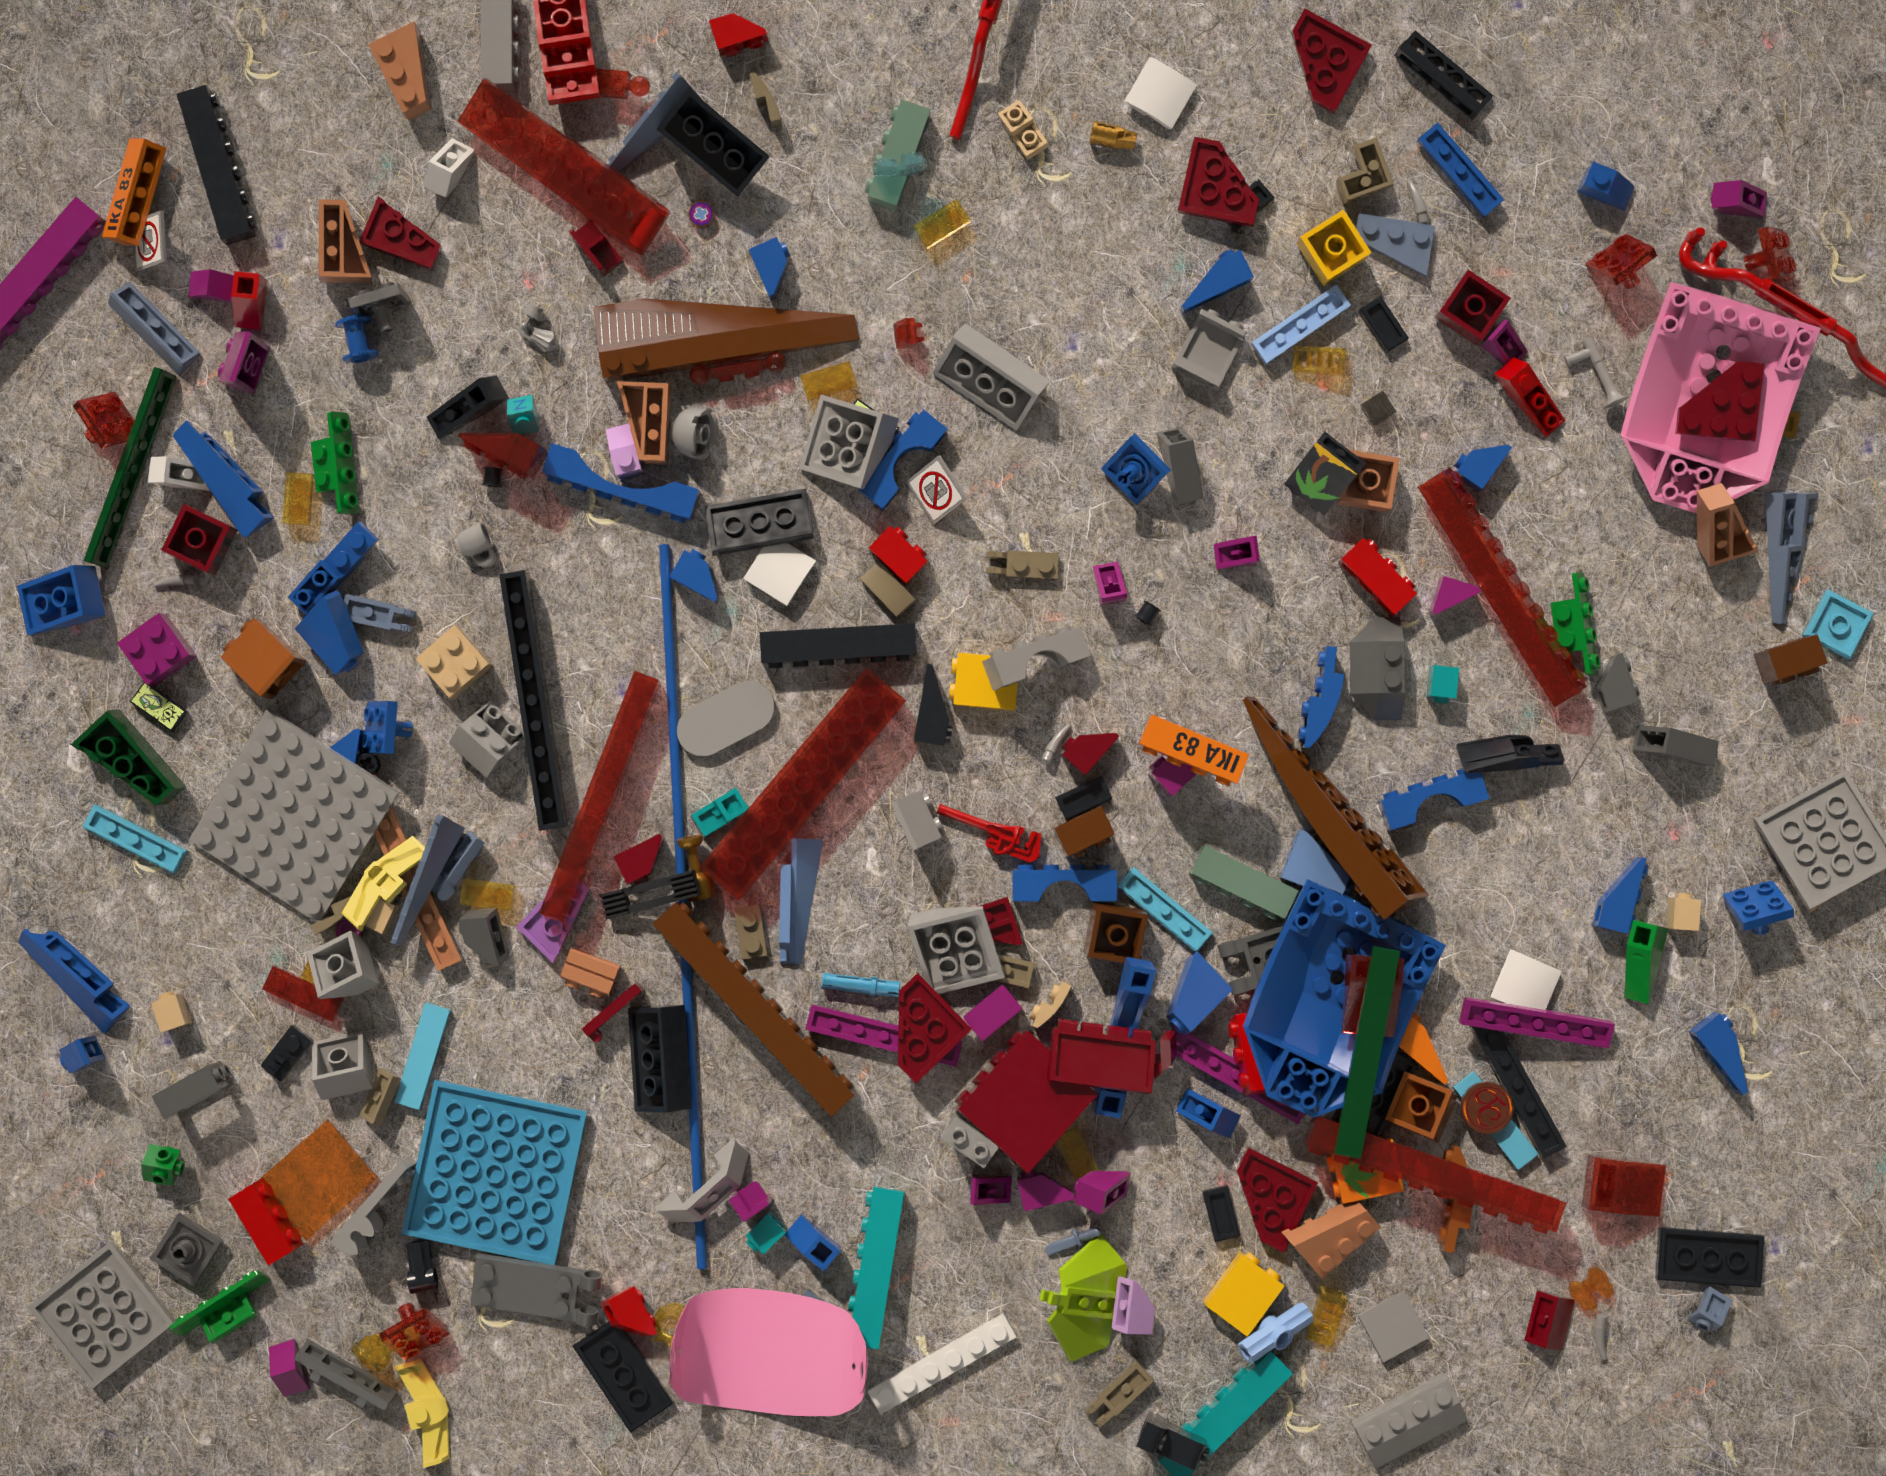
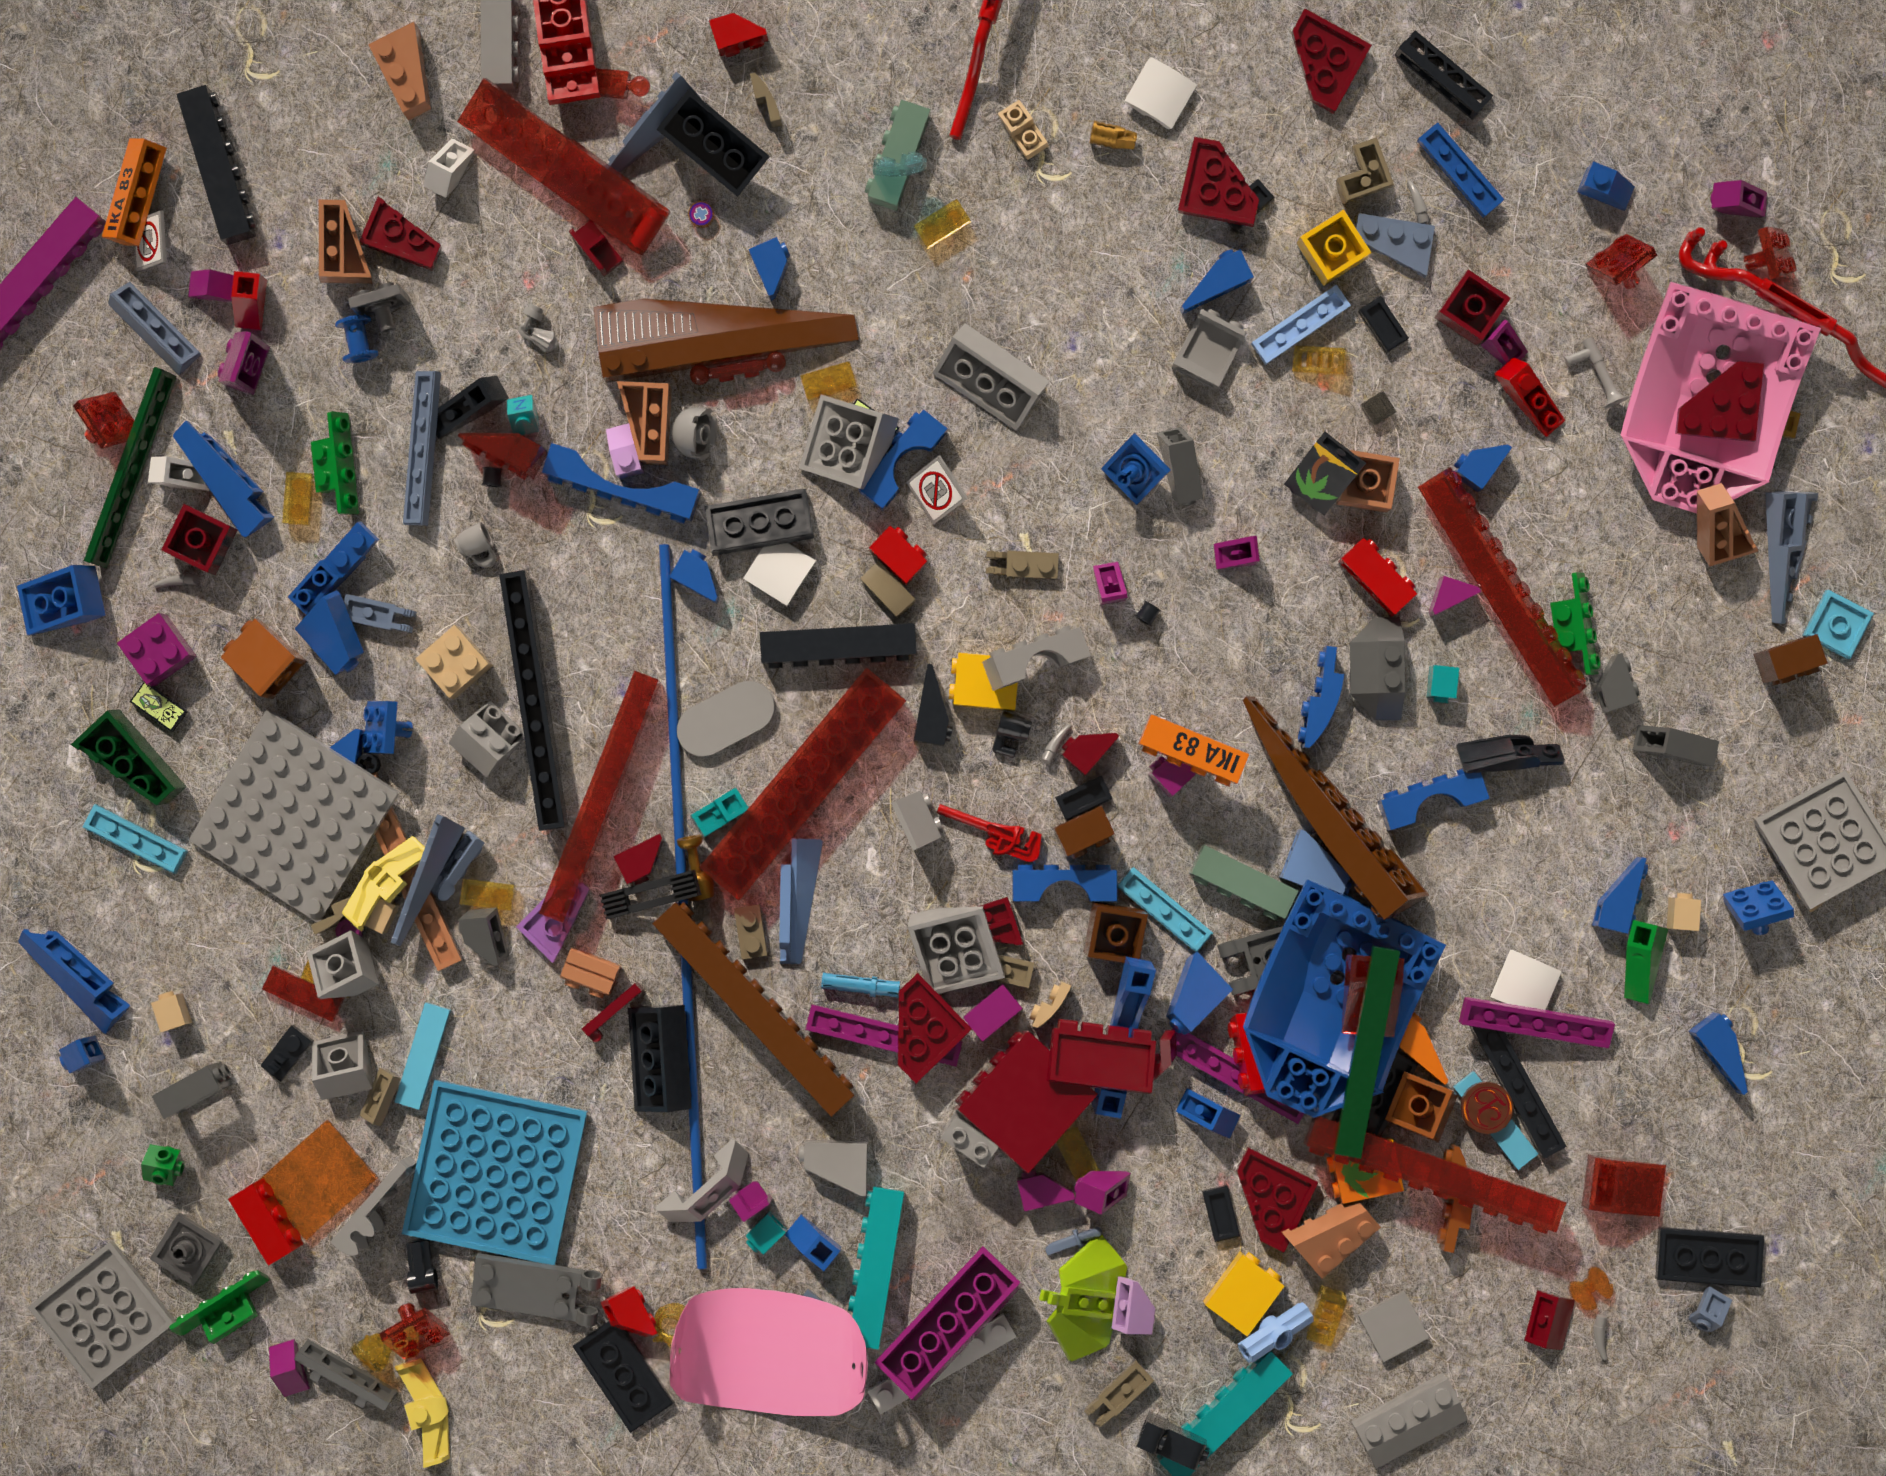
(421, 448): none -> sand blue tile
(838, 1162): none -> light grey slope
(906, 333): clear red tile -> none
(948, 1323): none -> magenta brick
(990, 1189): magenta slope -> none
(1013, 728): none -> black piece

